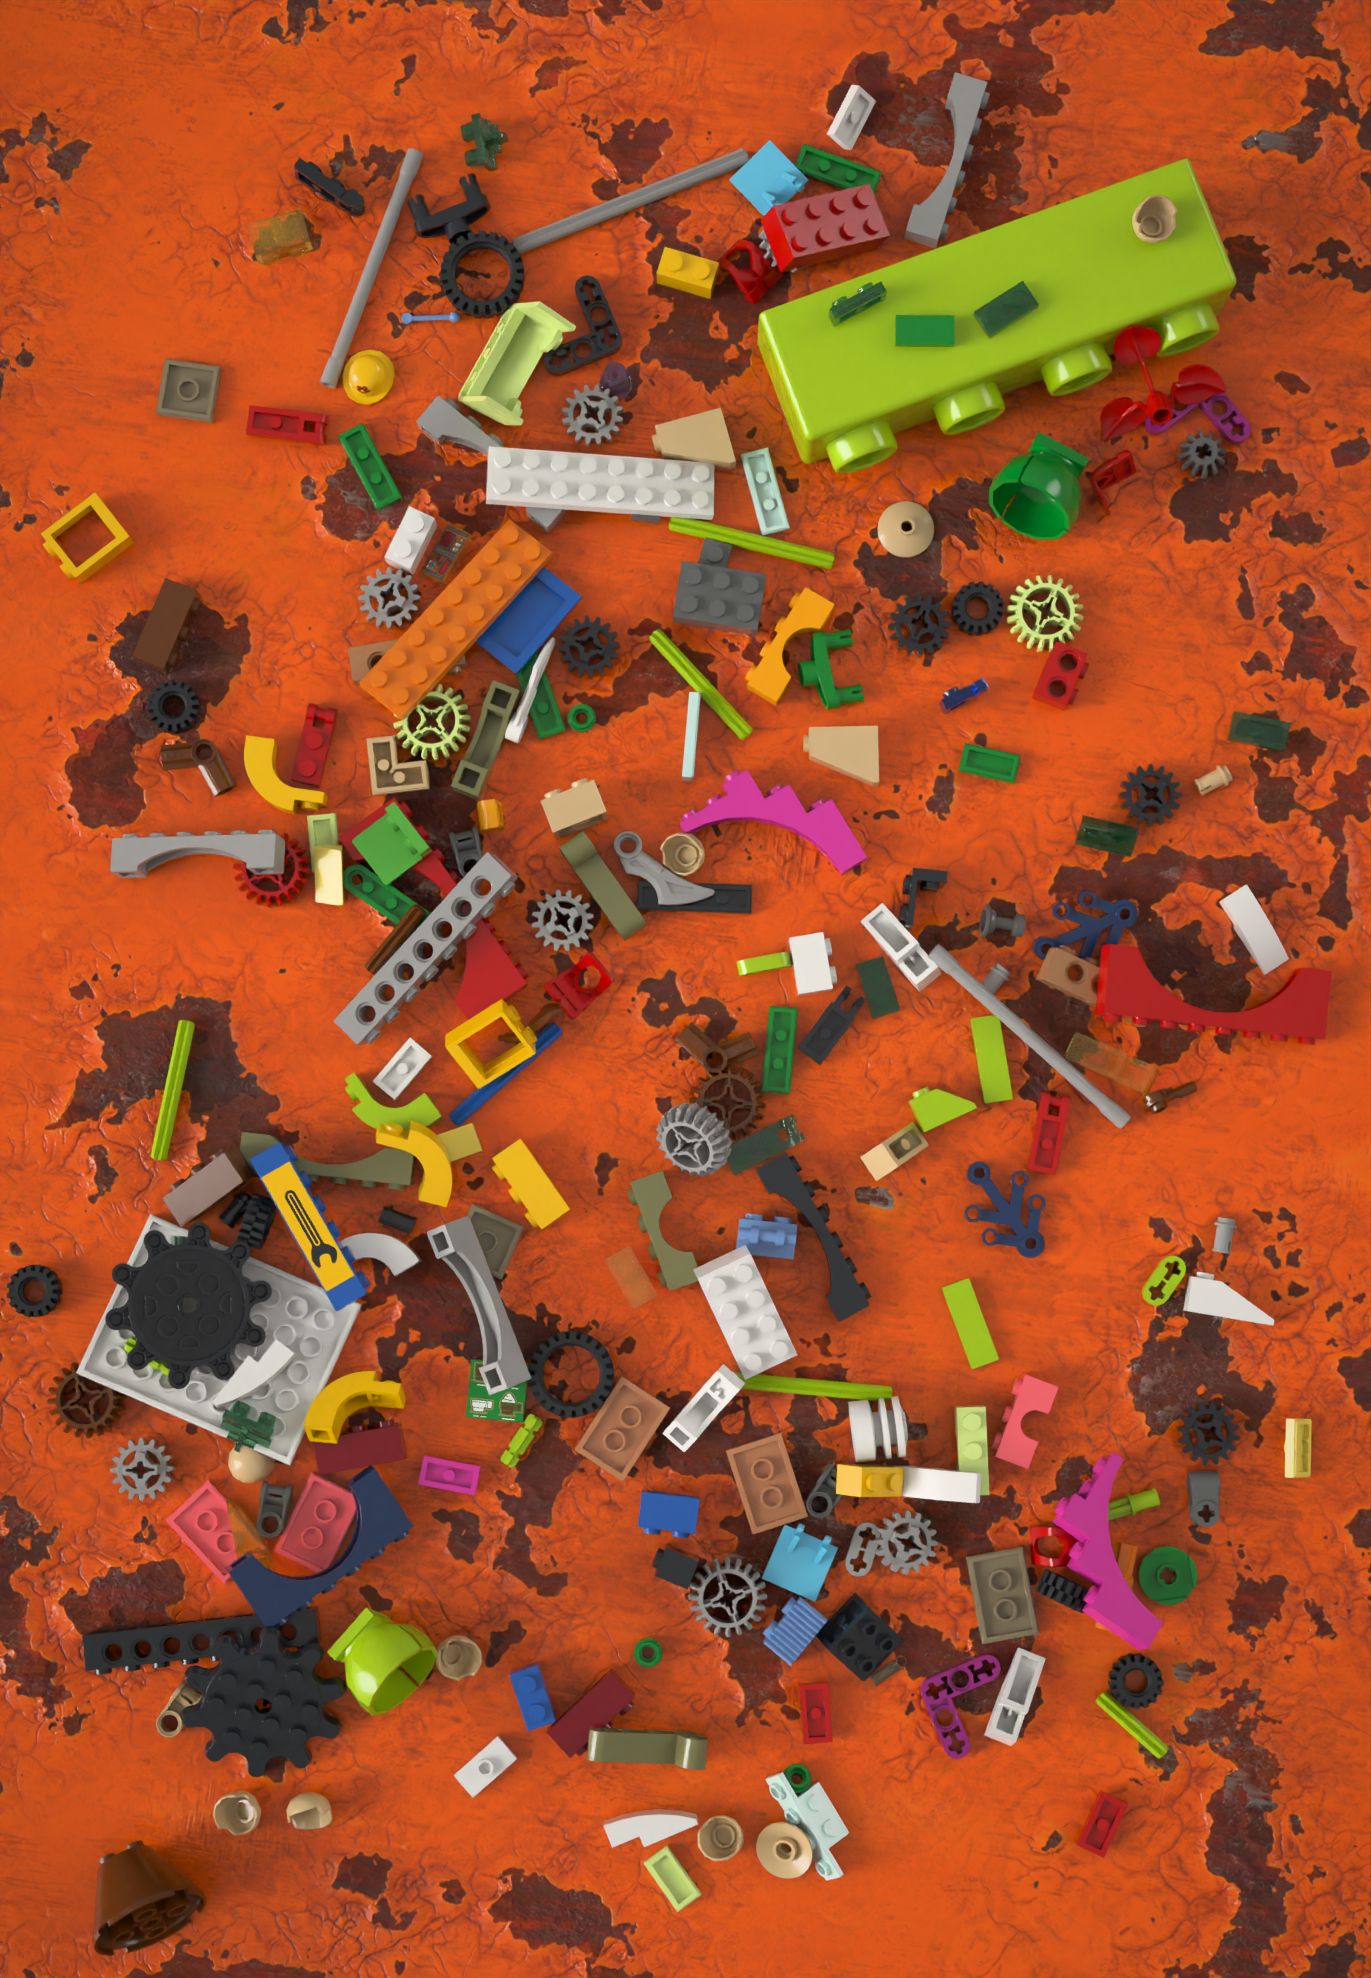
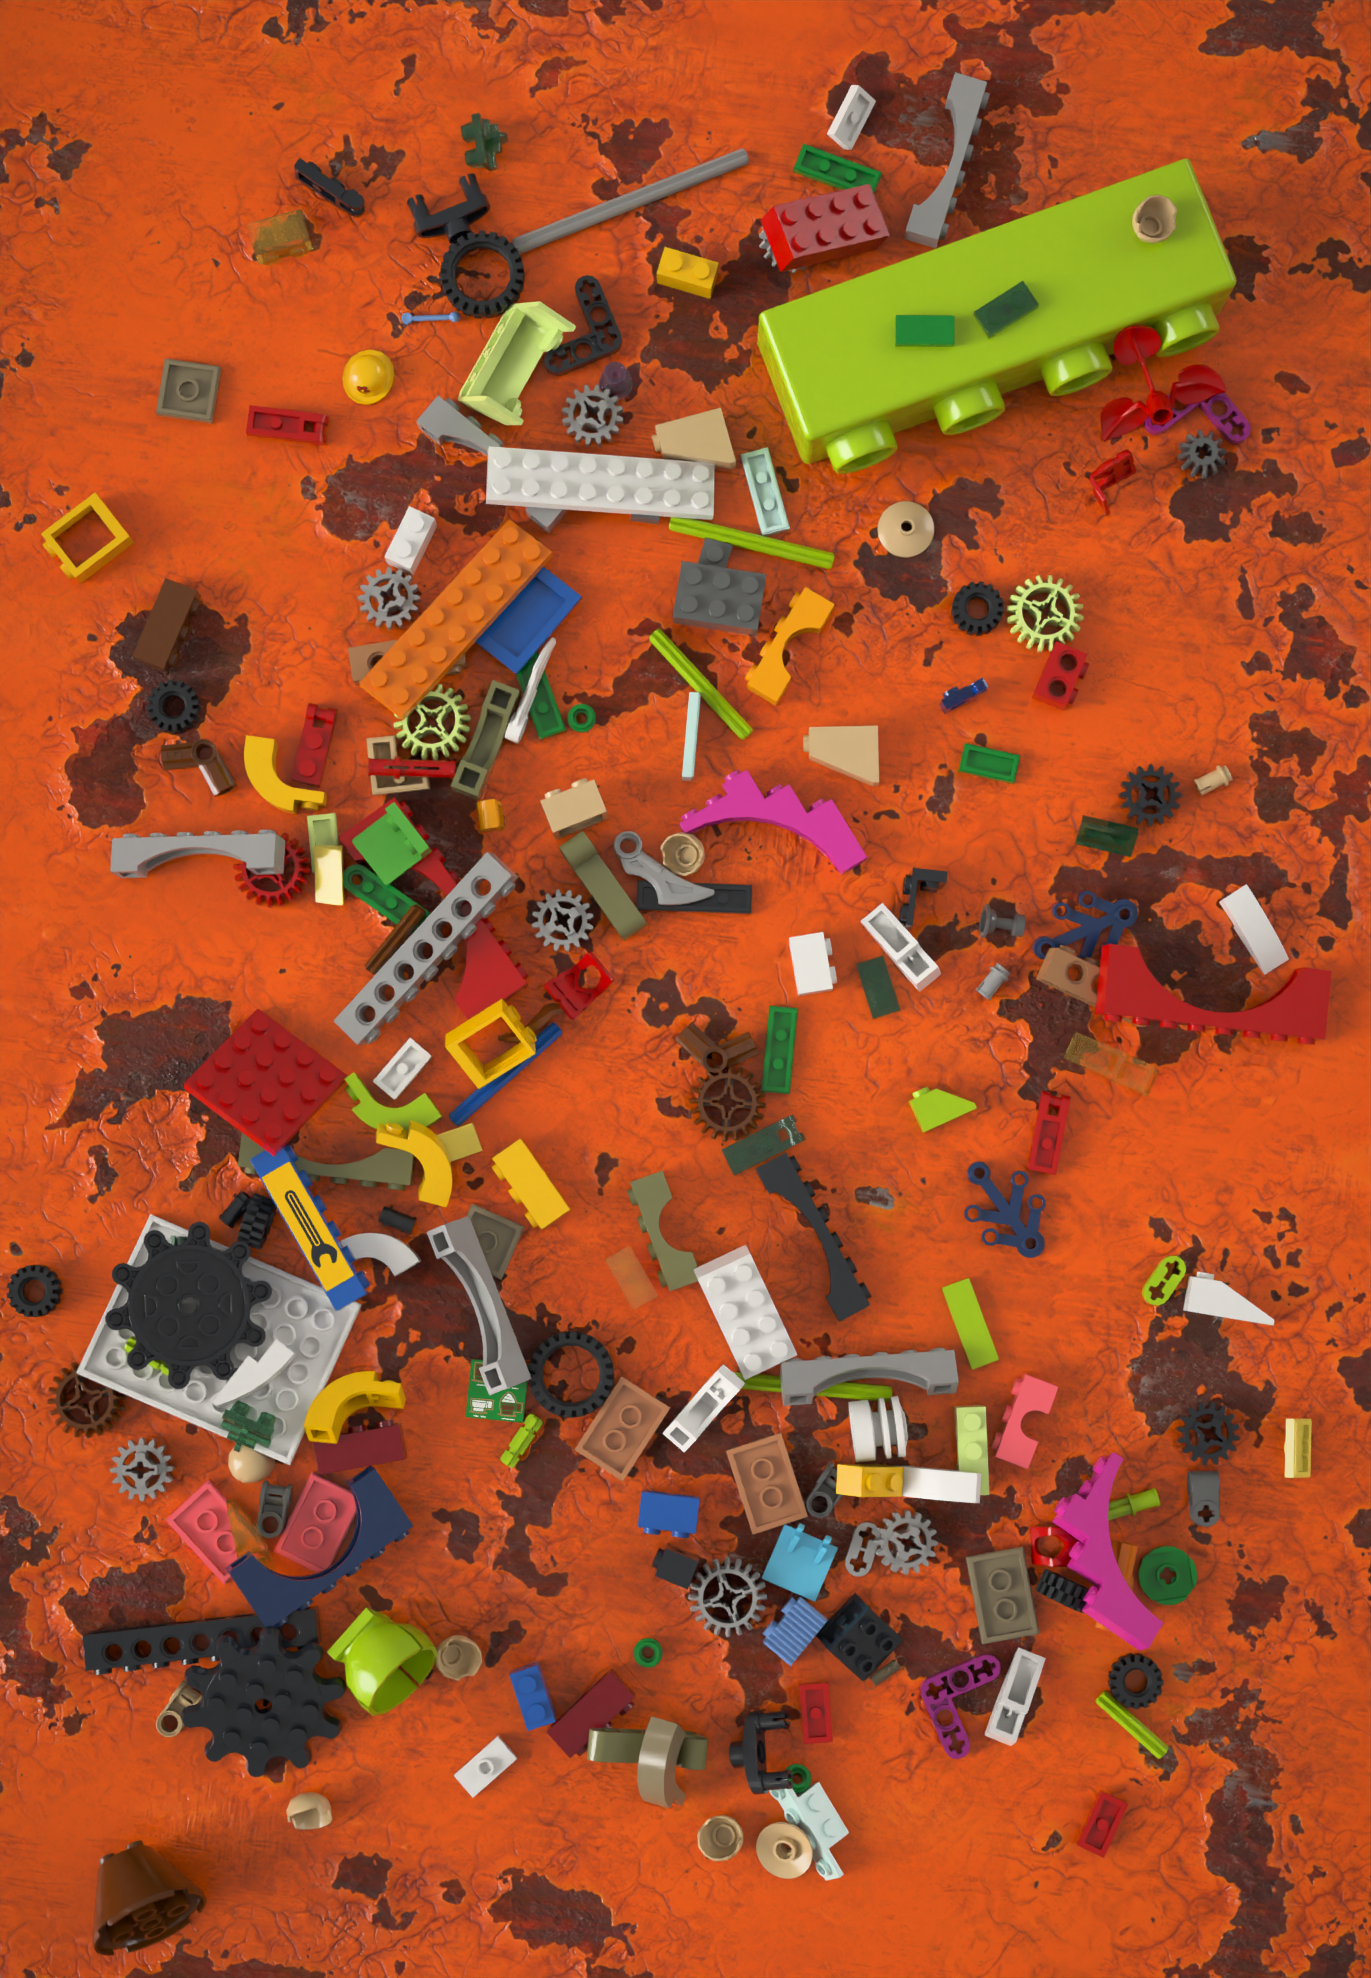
(172, 1090): lime axle -> none
(208, 1185): brick -> none
(237, 1812): tan hair -> none
(265, 1082): none -> red plate
(336, 361): light grey piece -> none
(370, 467): green tile -> none
(376, 768): none -> red pin
(446, 554): slope -> none
(449, 1475): dark pink plate -> none
(466, 848): dark grey piece -> none
(601, 652): black gear -> none
(648, 1825): white slope -> none
(658, 1763): none -> dark tan arch
(672, 1878): yellowish green tile -> none
(694, 1139): light grey gear -> none
(752, 1752): none -> black connector
(755, 279): red piece -> none
(764, 963): lime beam -> none
(767, 1238): medium blue brick -> none
(768, 179): medium azure plate -> none
(819, 673): green connector -> none
(829, 1028): black hinge -> none
(867, 297): clear green plate -> none
(894, 1151): tan slope -> none
(929, 1370): none -> light grey arch
(930, 629): black gear -> none
(991, 1059): lime tile -> none
(1045, 490): green plate -> none
(1106, 1105): light grey piece -> none
(1157, 1100): reddish brown plate -> none
(1224, 1235): light grey pin -> none
(1258, 731): clear green plate -> none

